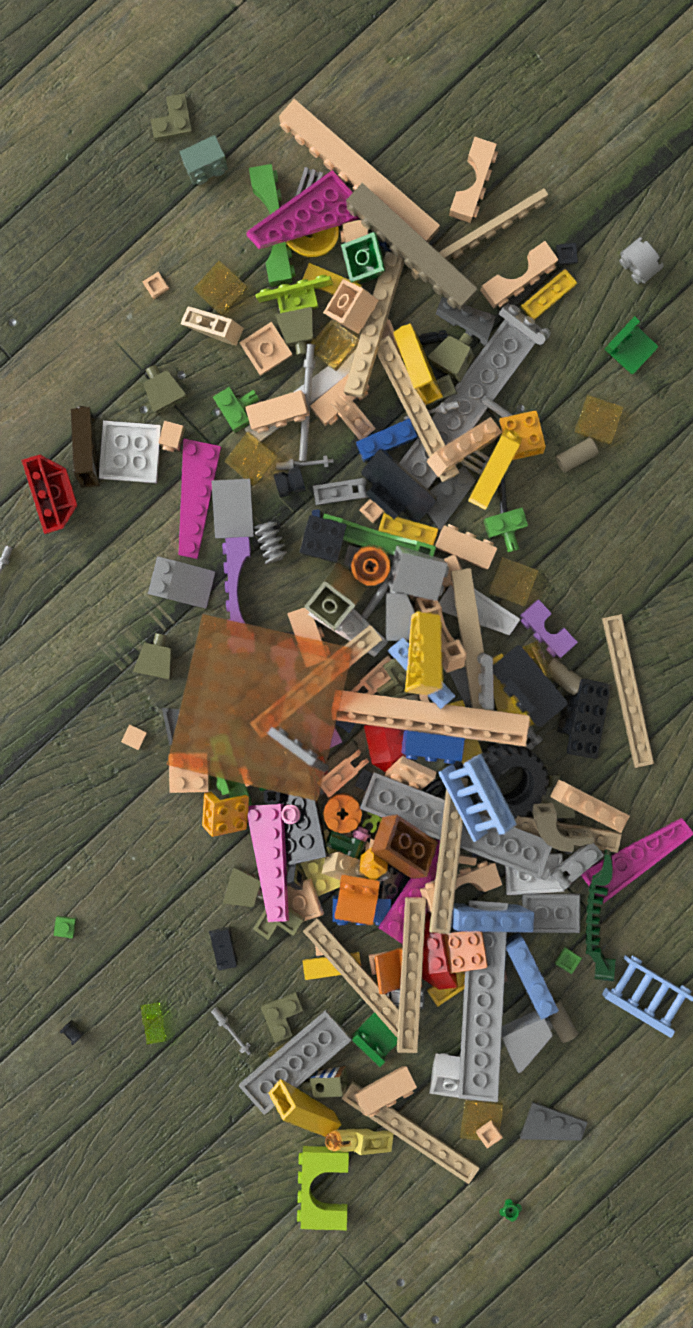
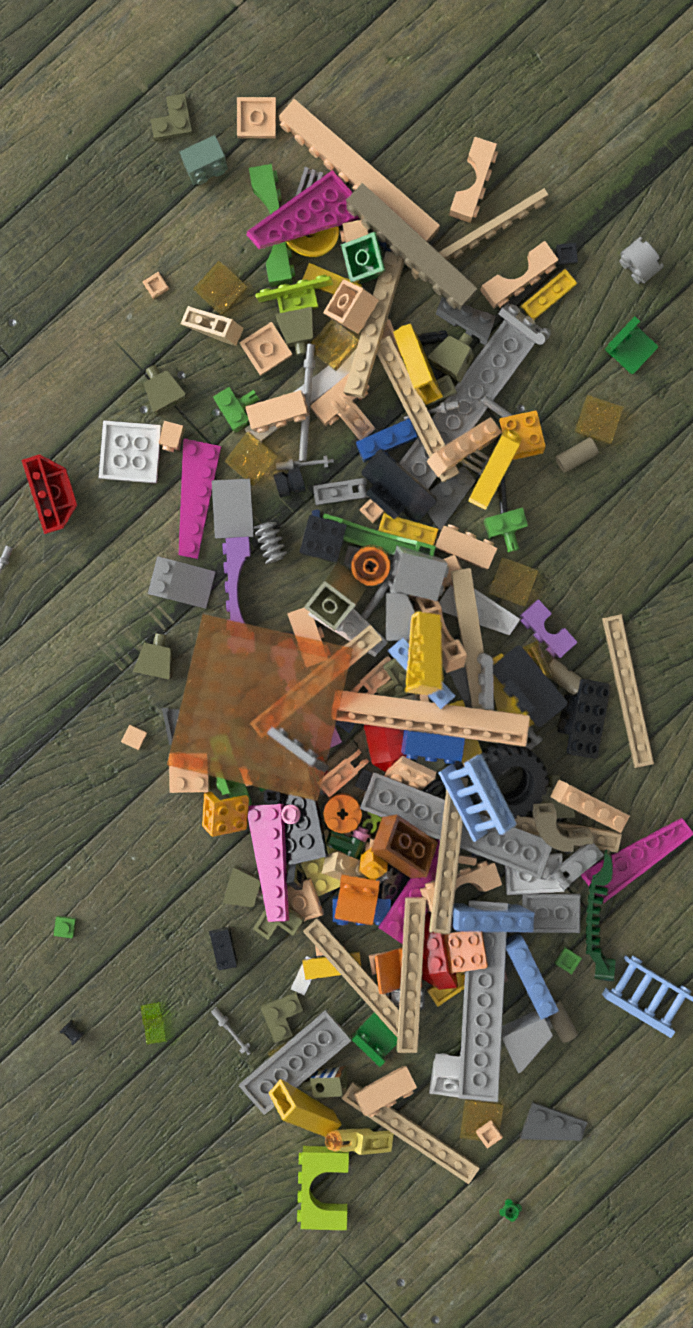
(84, 447): dark brown slope -> none
(256, 117): none -> light nougat plate
(300, 984): none -> white sticker

